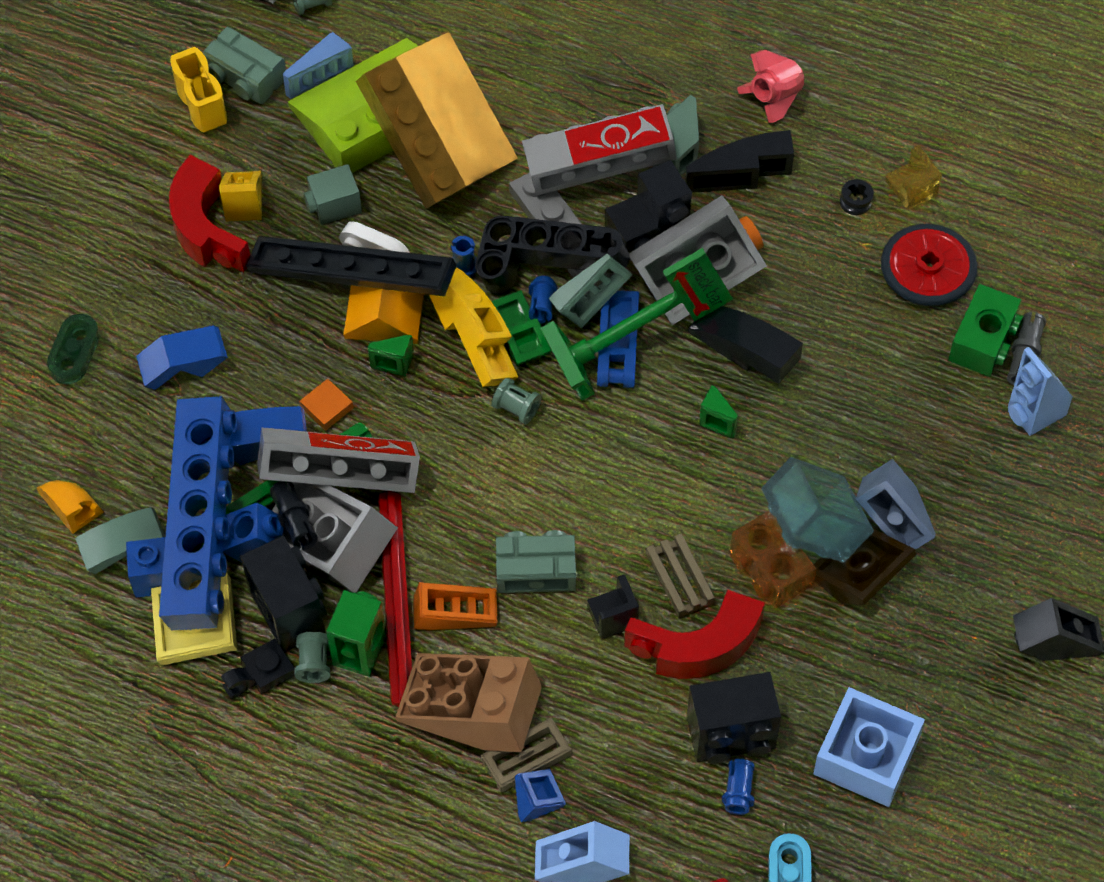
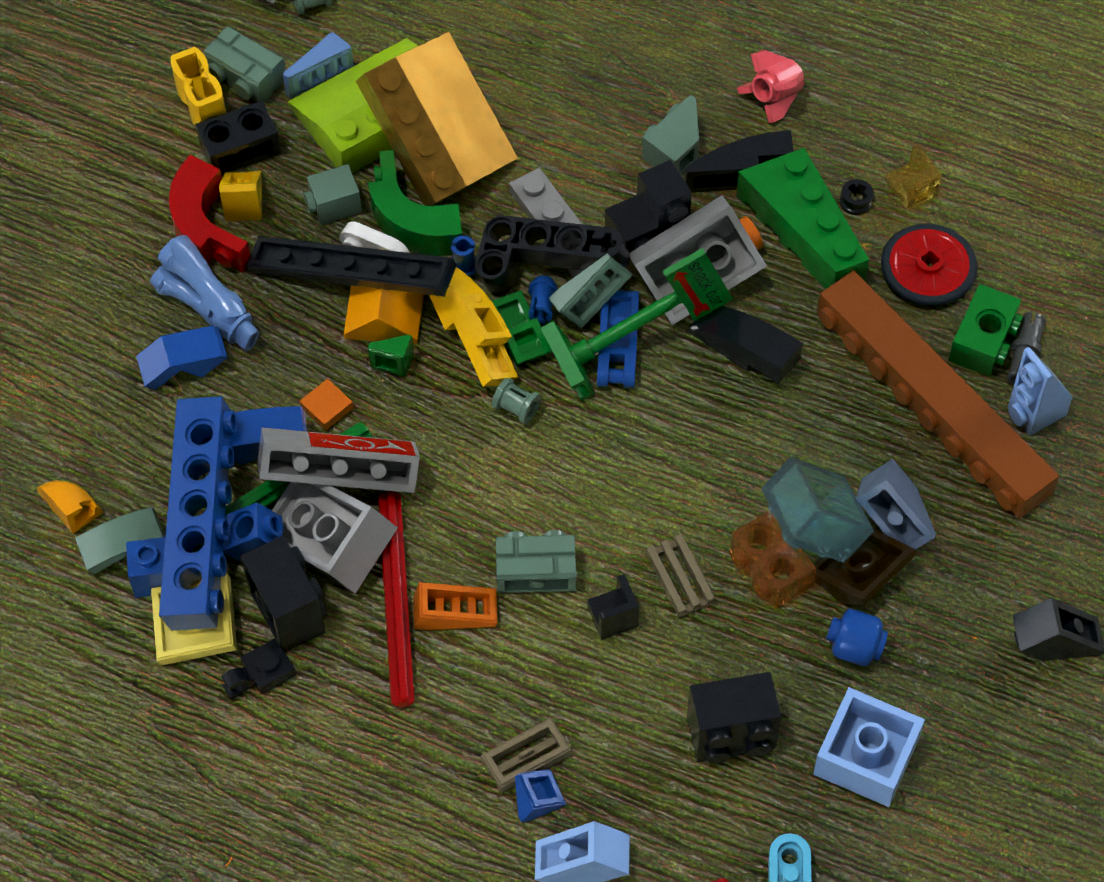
(73, 352): clear green plate -> none
(190, 280): none -> medium blue piece
(230, 139): none -> black brick
(293, 515): black pin -> none
(312, 657): sand green bush -> none
(356, 632): green brick -> none
(419, 227): none -> green arch
(472, 699): medium nougat slope -> none
(599, 149): light grey brick -> none
(703, 650): red arch -> none
(718, 414): green slope -> none
(739, 787): blue pin -> none
(805, 216): none -> green wedge
(857, 637): none -> blue head
(937, 395): none -> dark orange brick

